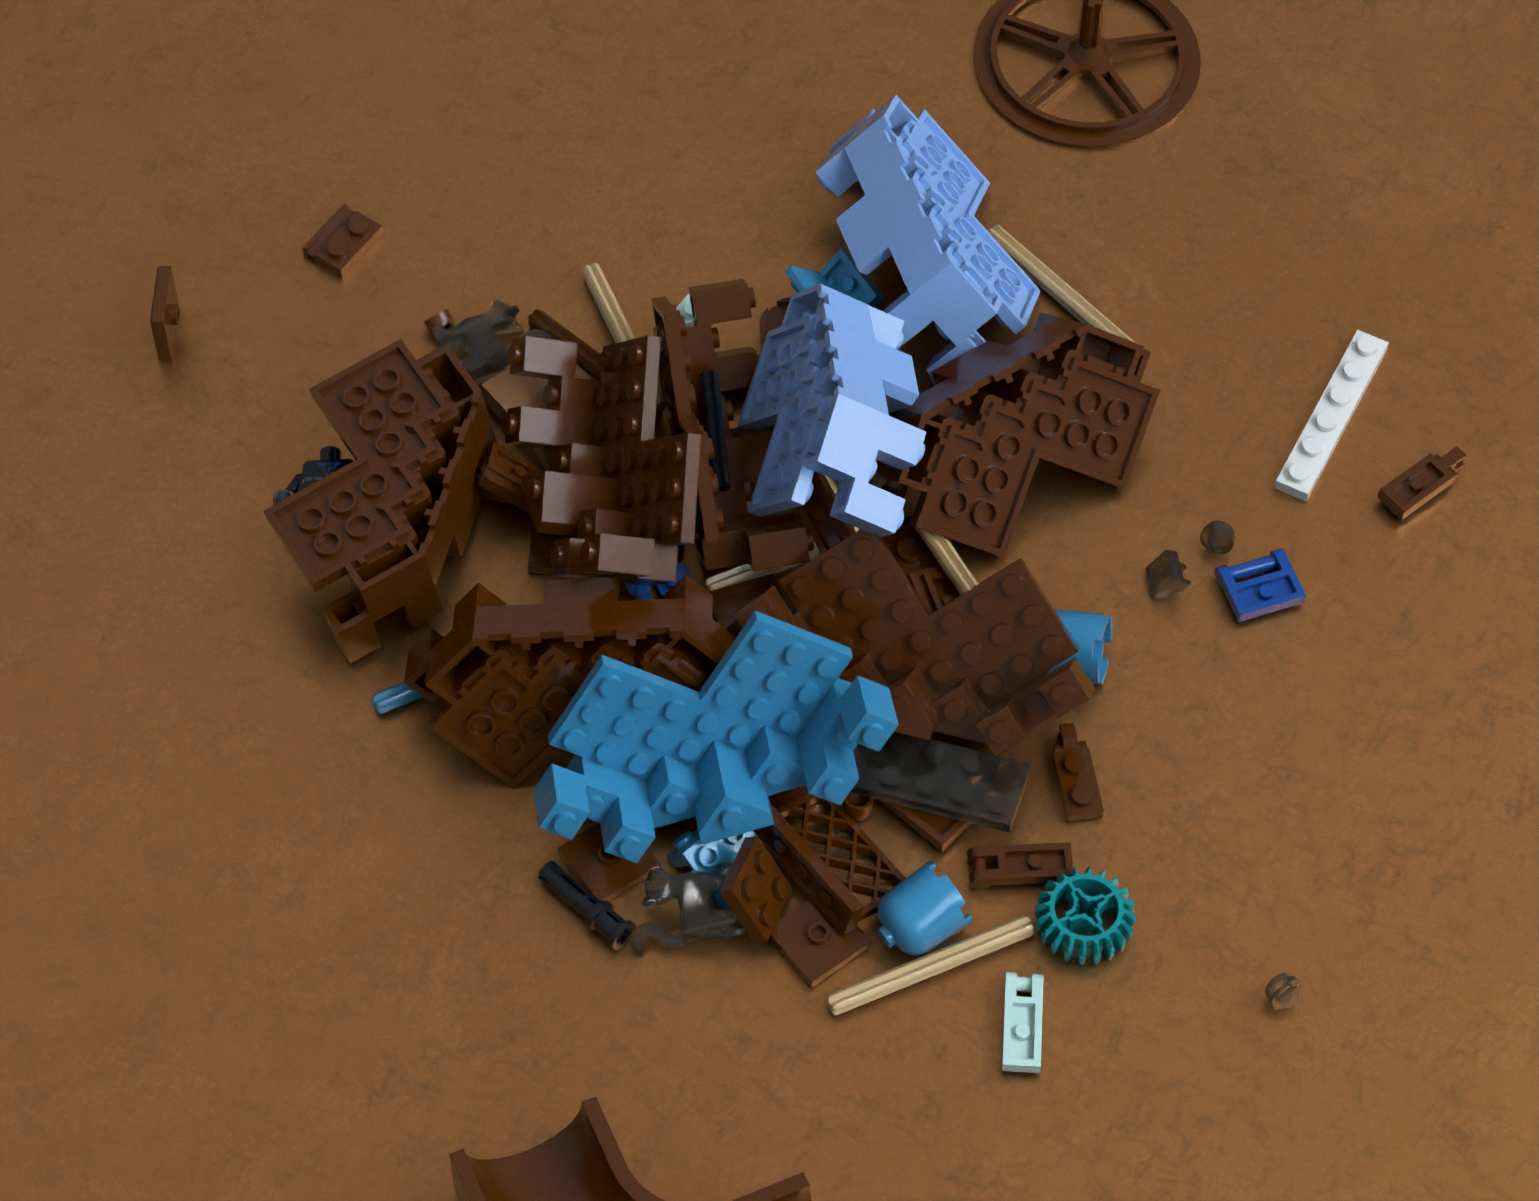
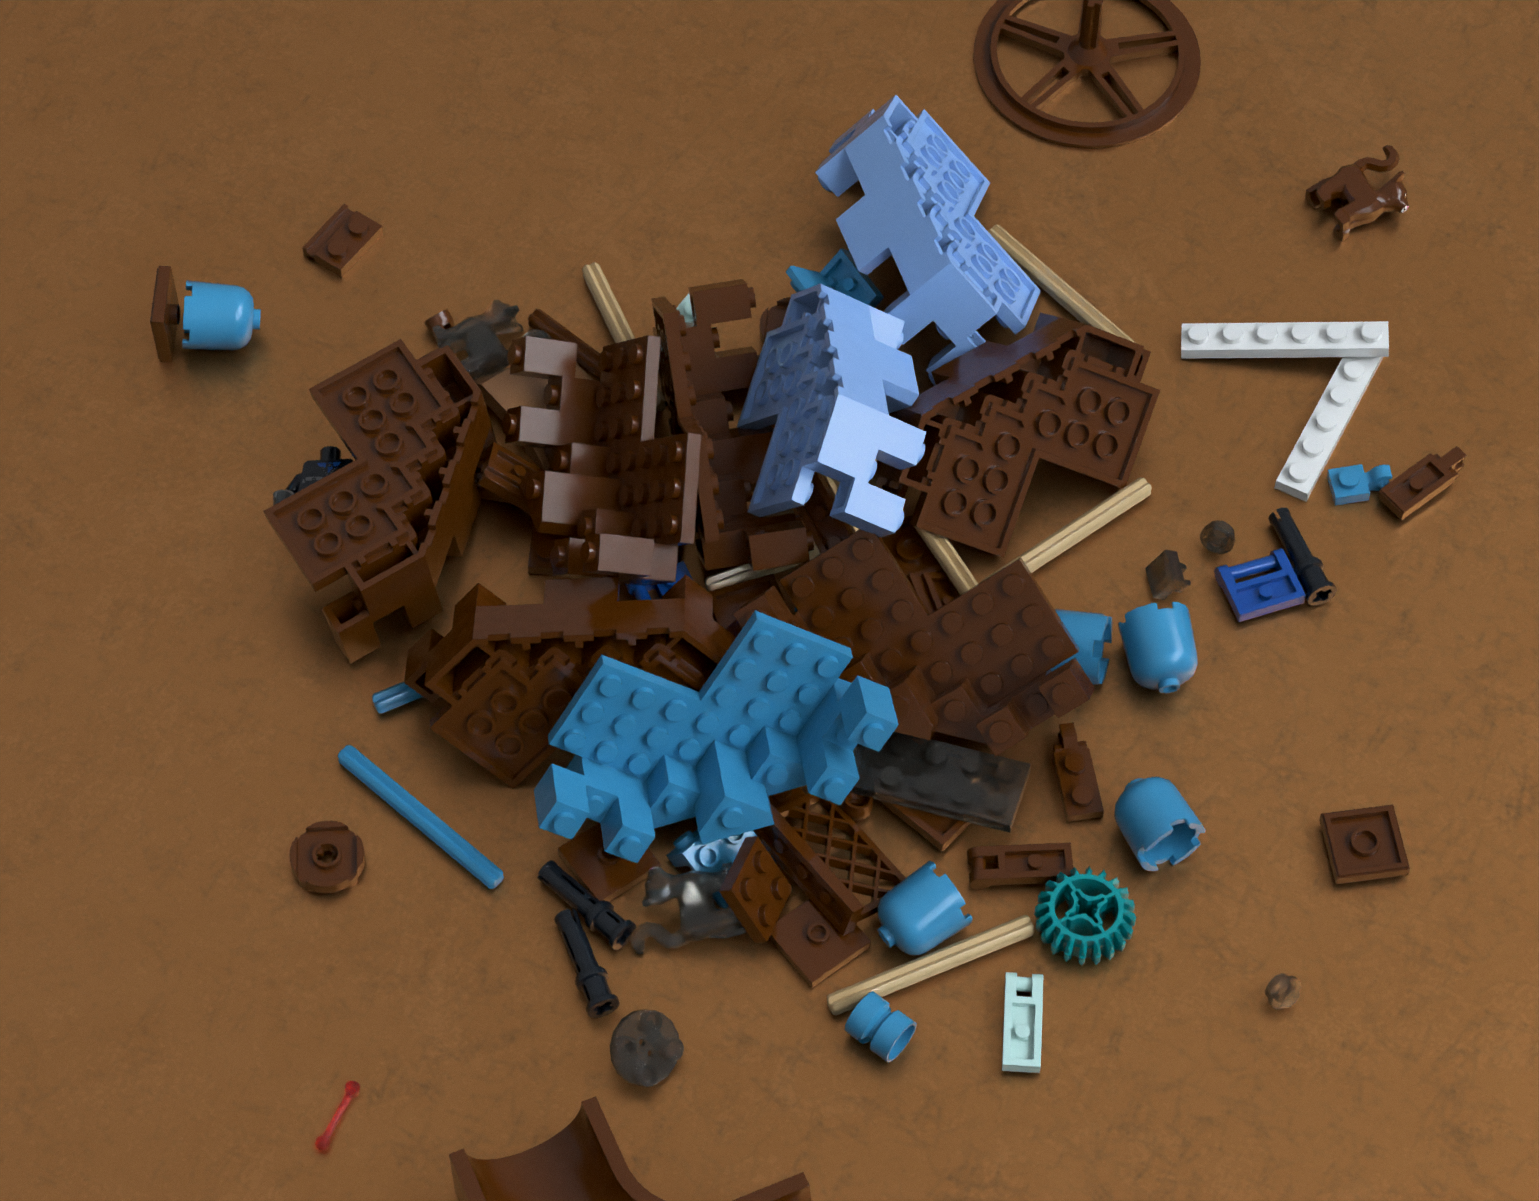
(218, 316): none -> dark azure cylinder
(332, 876): none -> reddish brown plate
(352, 1090): none -> clear red hinge
(420, 817): none -> dark azure axle
(590, 976): none -> black pin
(657, 1035): none -> clear smoke plate
(715, 426): black axle -> none
(885, 1030): none -> dark azure wheel
(1084, 525): none -> tan axle
(1157, 822): none -> dark azure cylinder
(1159, 646): none -> dark azure cylinder
(1284, 340): none -> white plate
(1307, 568): none -> black pin
(1354, 485): none -> dark azure plate
(1357, 196): none -> reddish brown animal
(1364, 844): none -> reddish brown plate

